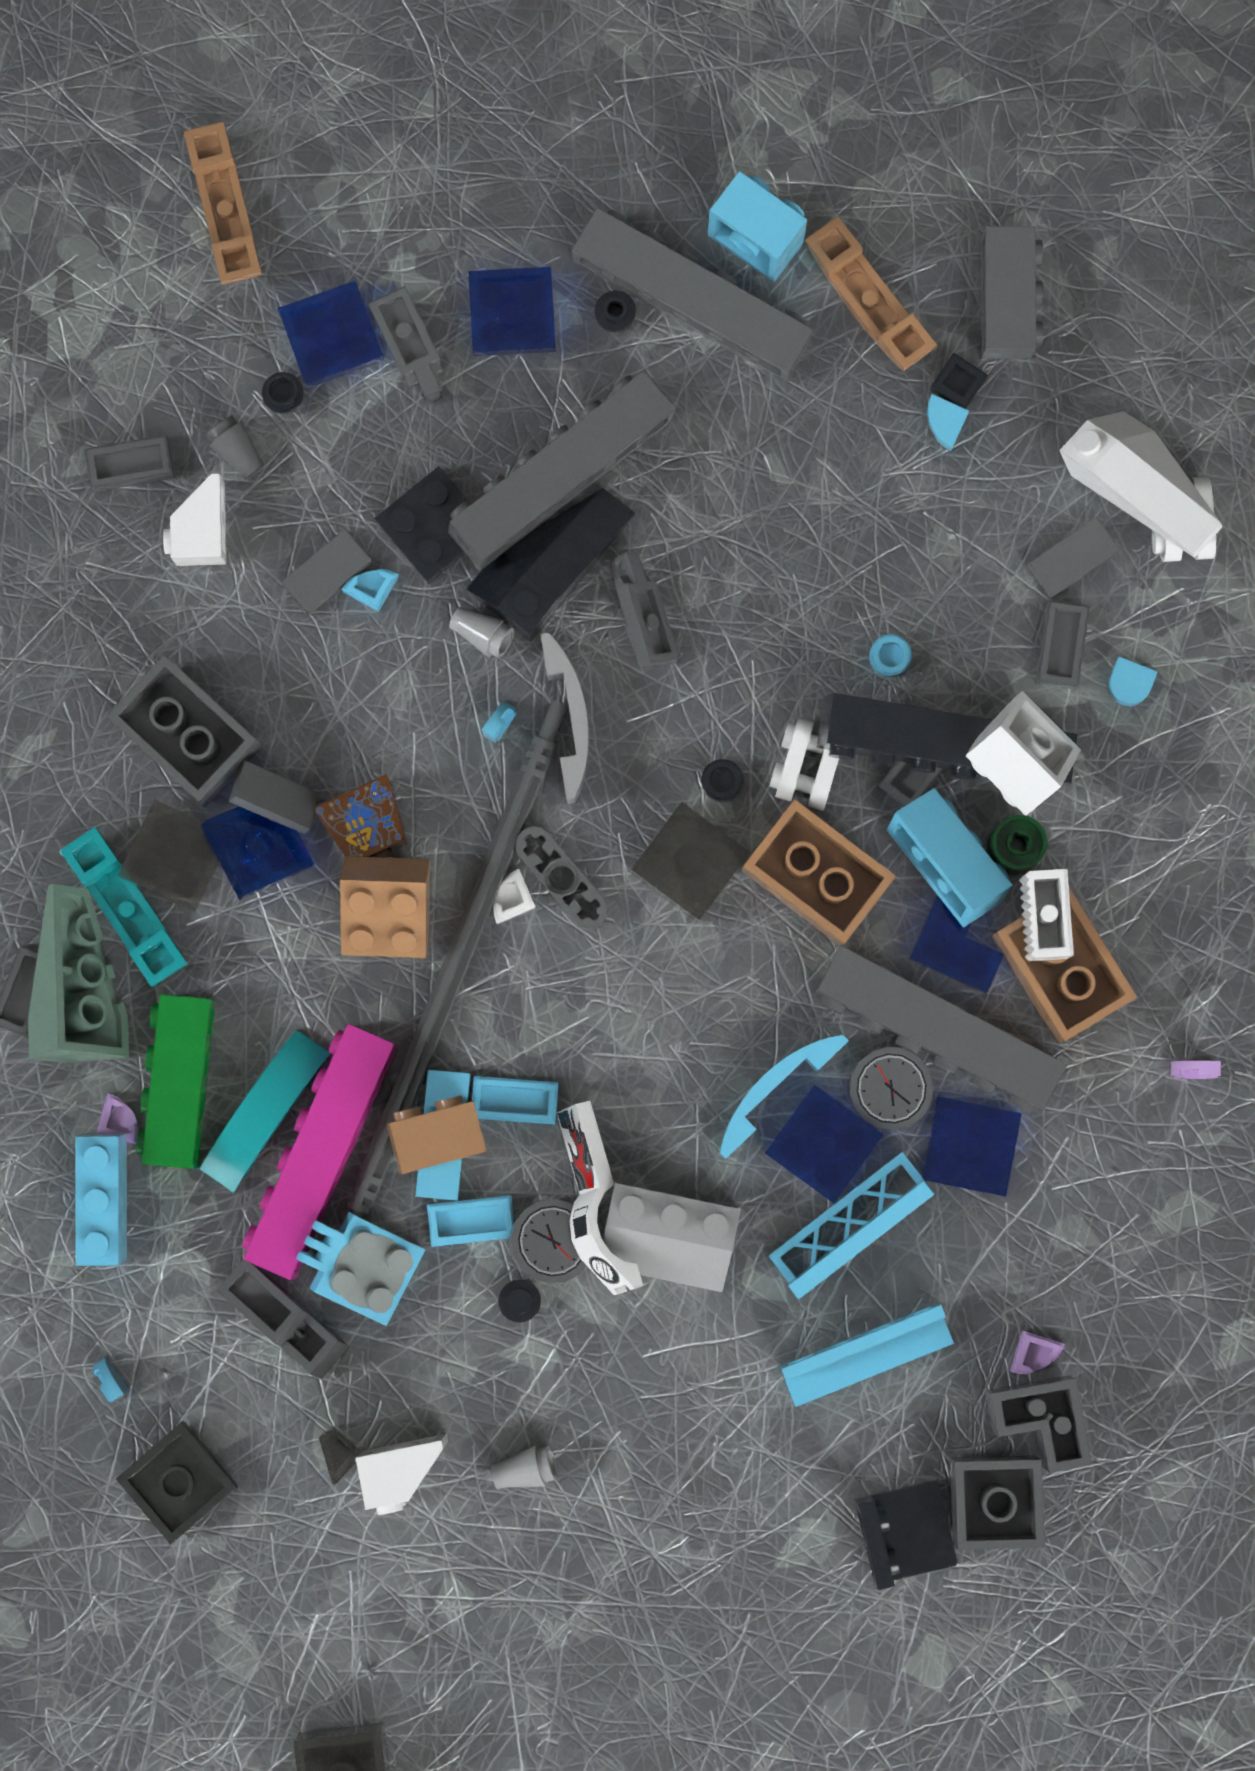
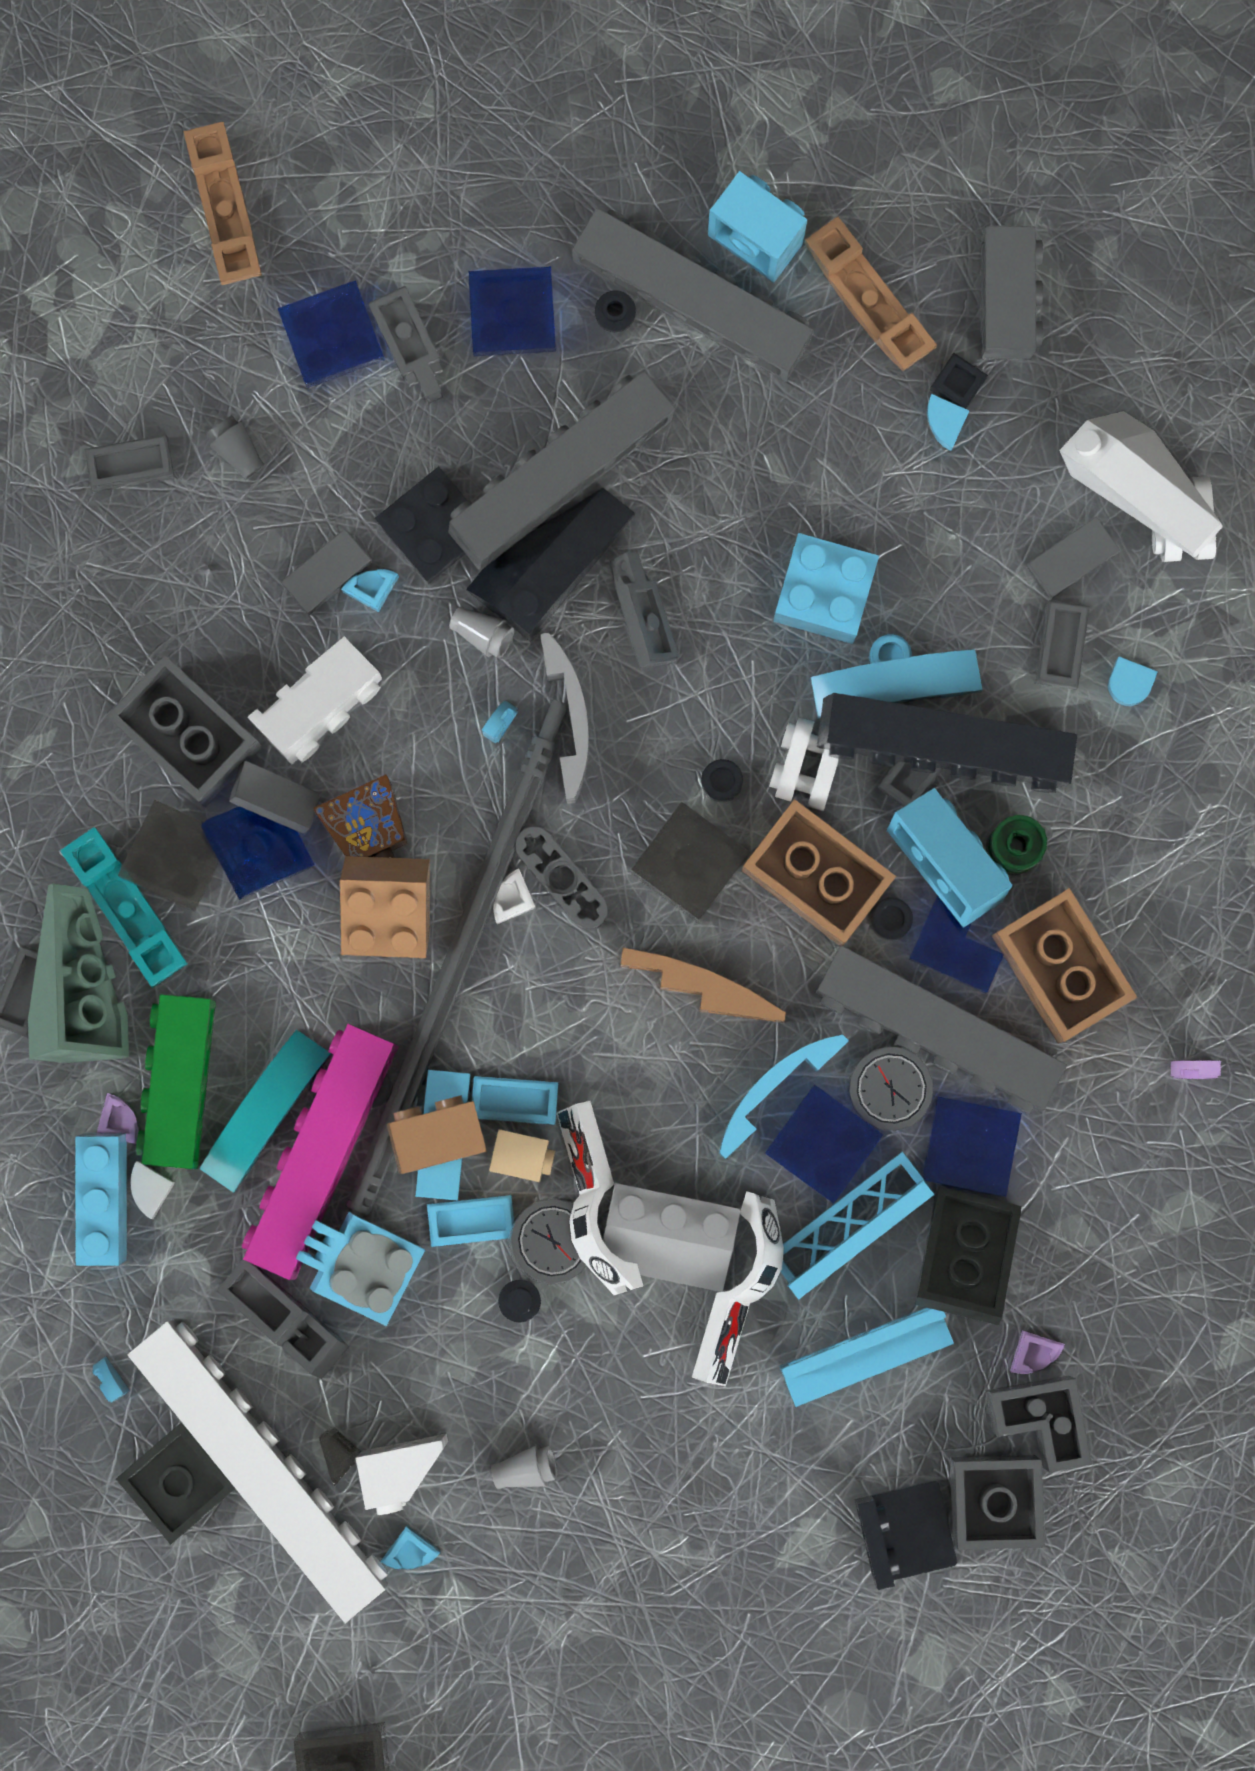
(149, 1189): none -> white tile
(199, 527): white slope -> none
(259, 1469): none -> white brick
(282, 393): black plate -> none
(318, 701): none -> white wedge
(410, 1551): none -> medium azure tile
(521, 1156): none -> tan brick
(718, 993): none -> medium nougat slope
(731, 1307): none -> white piece
(826, 588): none -> medium azure brick
(891, 919): none -> black tile
(903, 679): none -> medium azure slope
(968, 1255): none -> pearl dark grey plate
(1023, 754): white slope -> none
(1047, 915): white brick -> none

